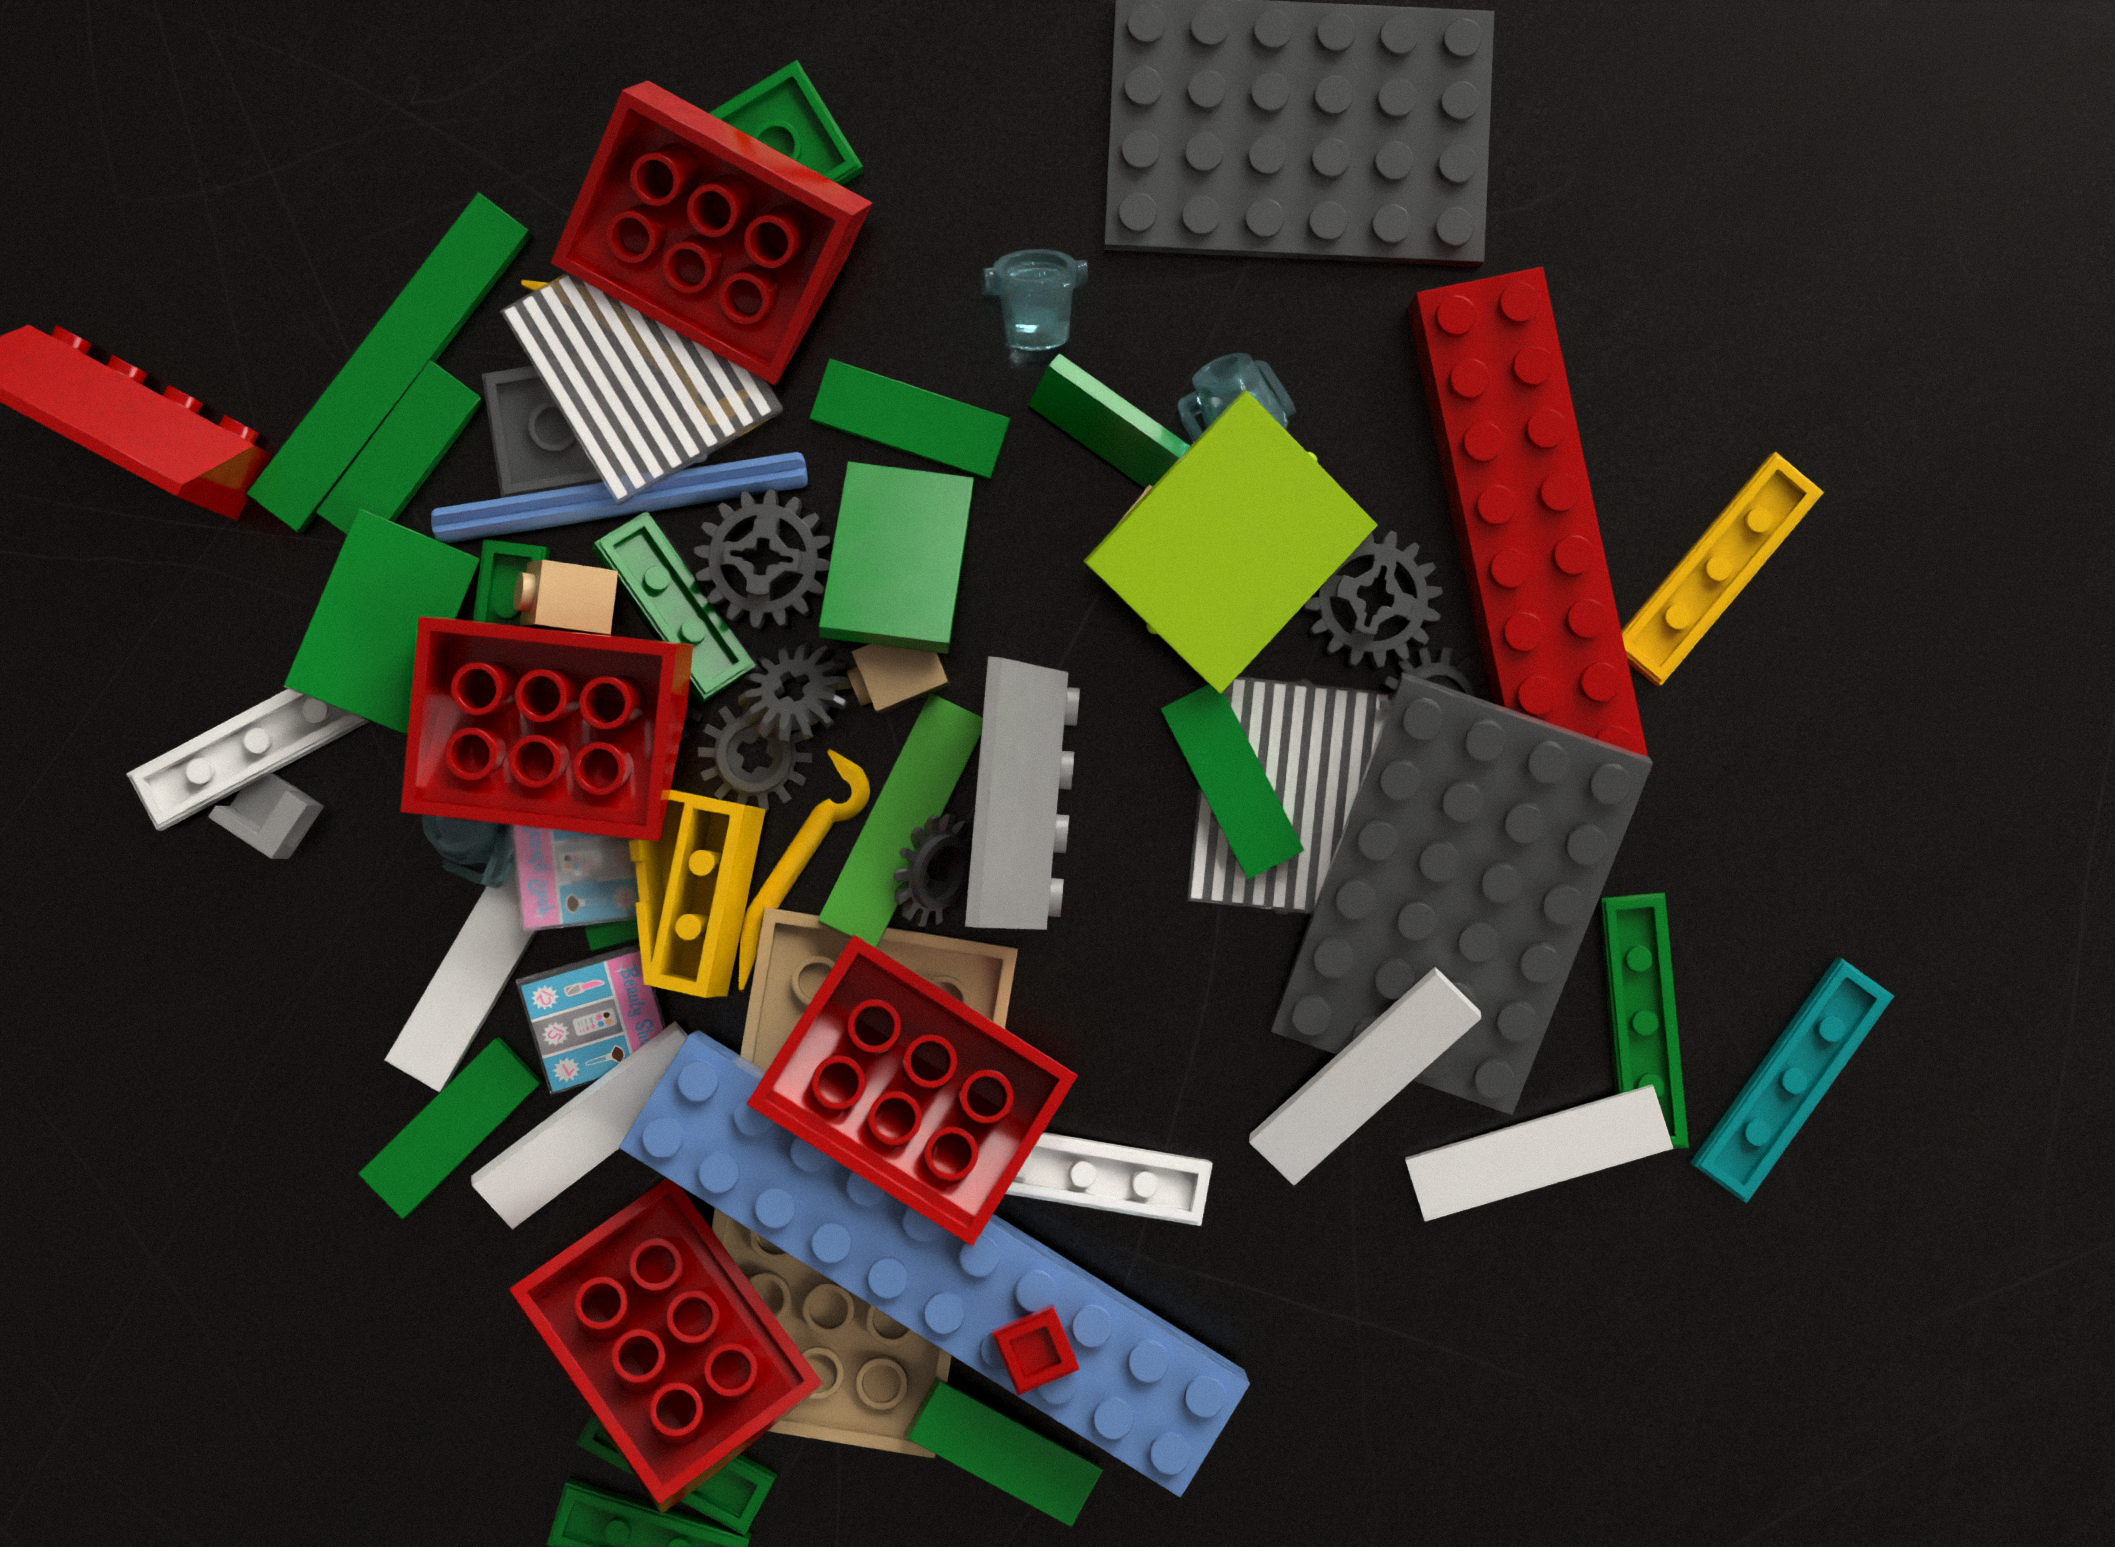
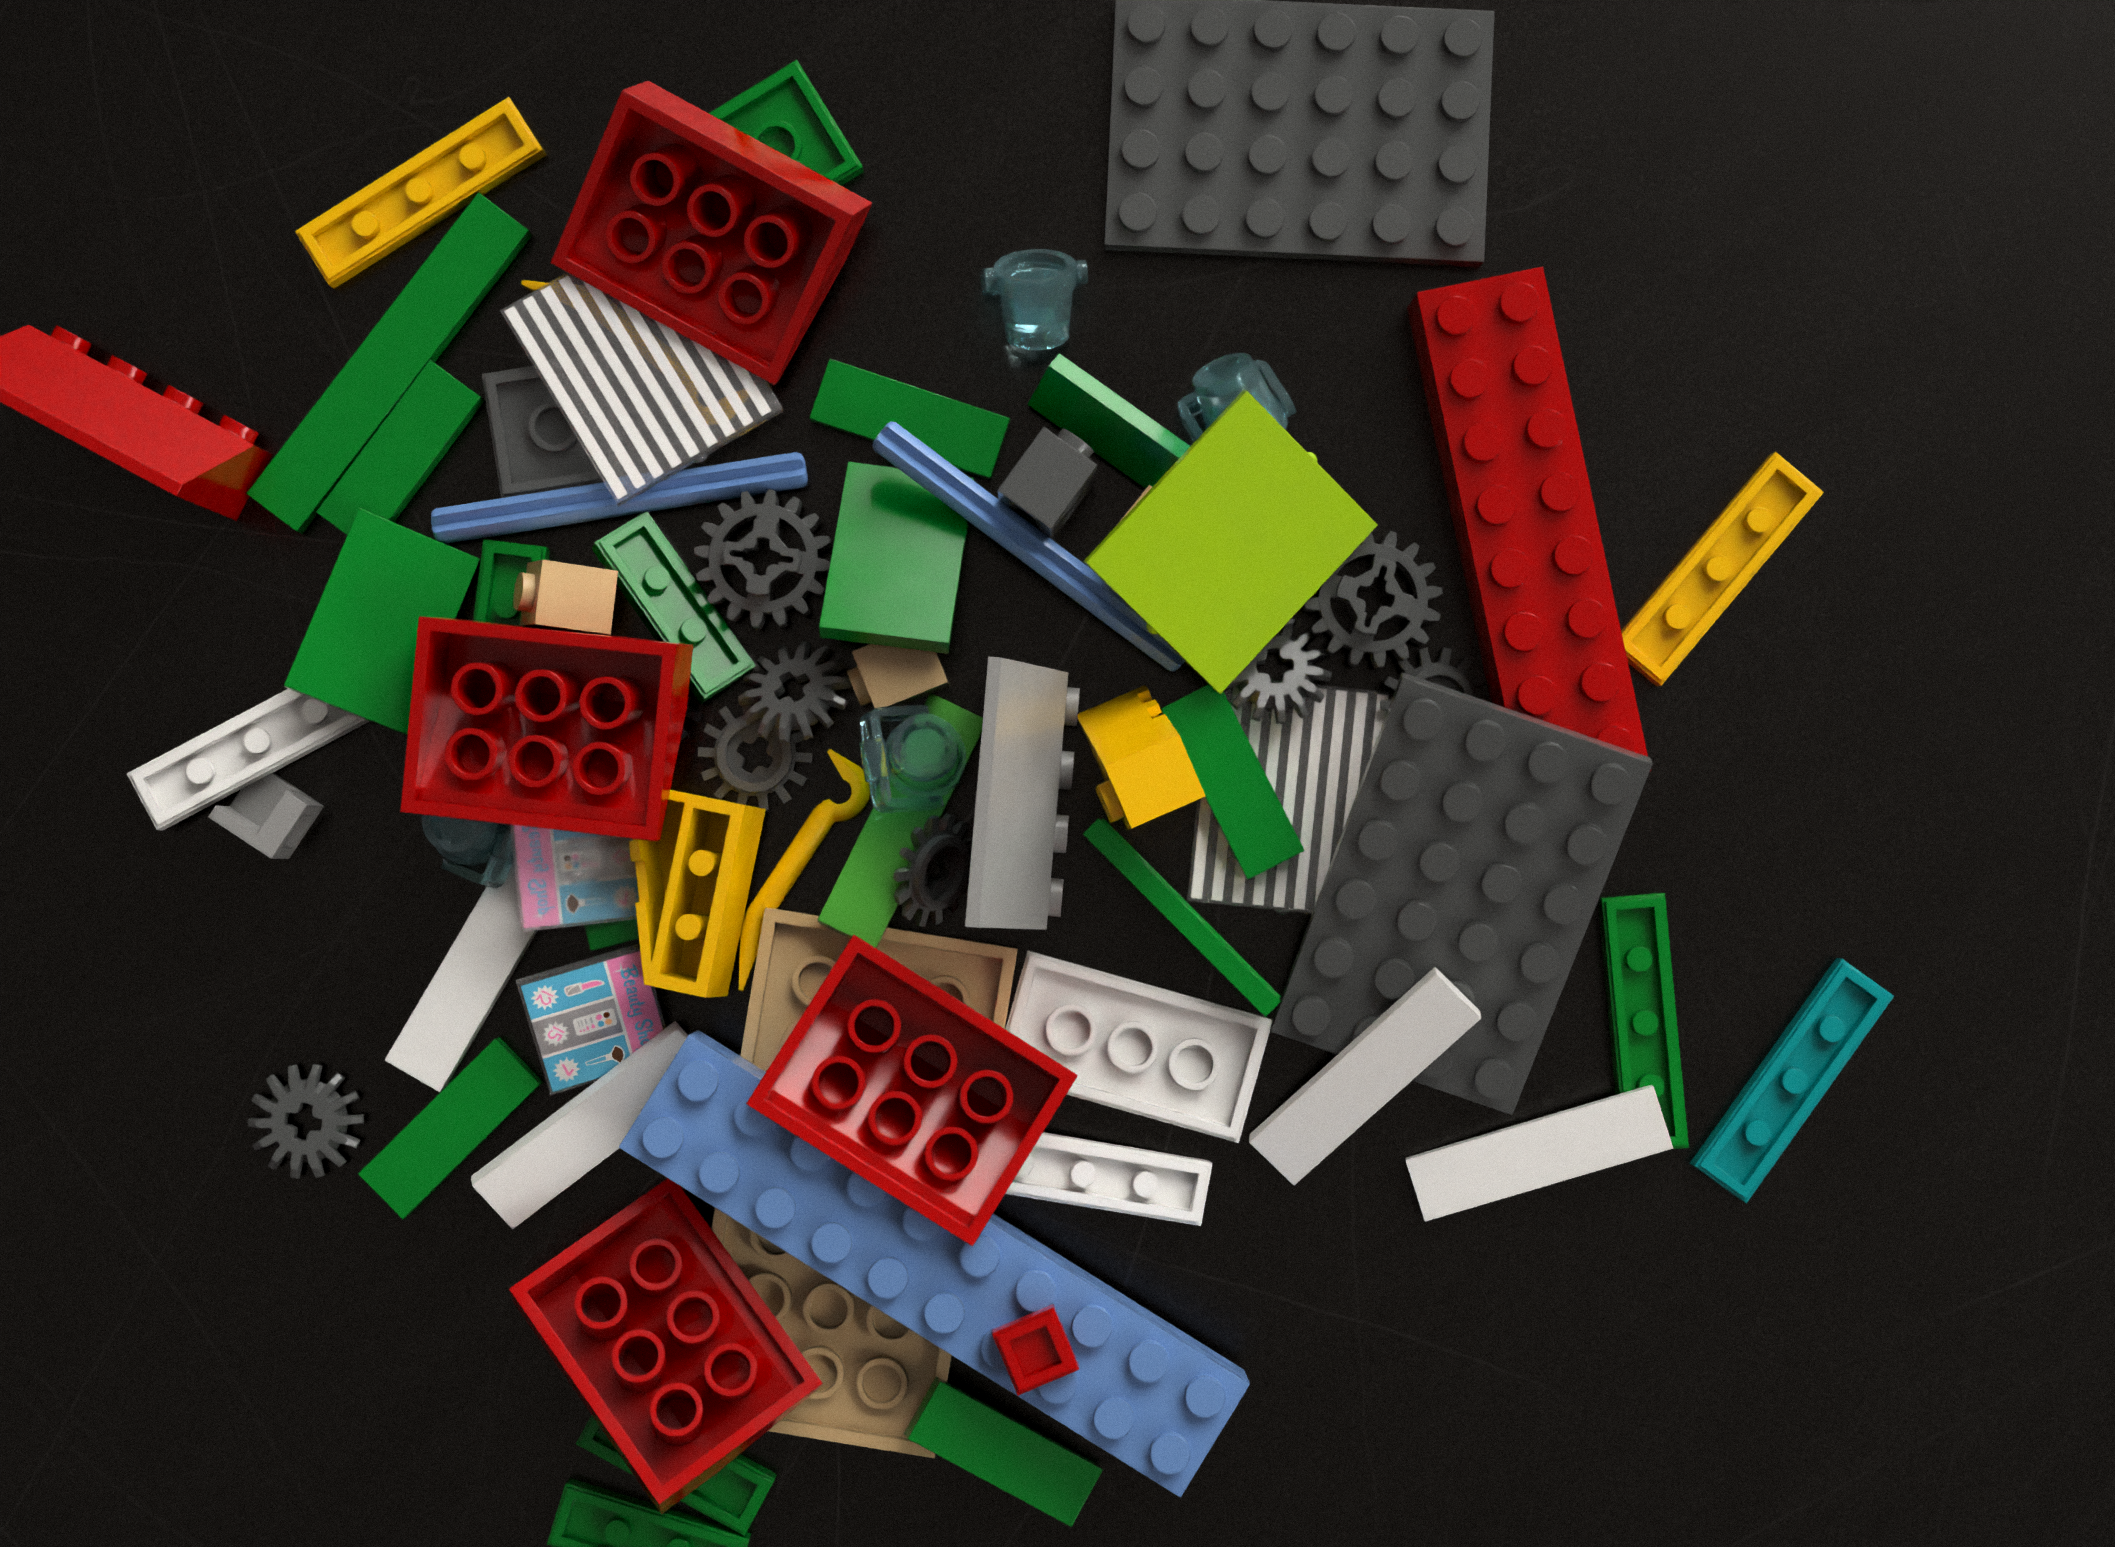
(326, 1106): none -> dark grey gear
(420, 193): none -> yellow tile
(919, 758): none -> clear light blue piece
(1019, 539): none -> medium blue axle
(1050, 480): none -> dark grey brick
(1139, 759): none -> yellow wedge
(1142, 1044): none -> white tile
(1182, 916): none -> green tile
(1295, 683): none -> dark grey gear

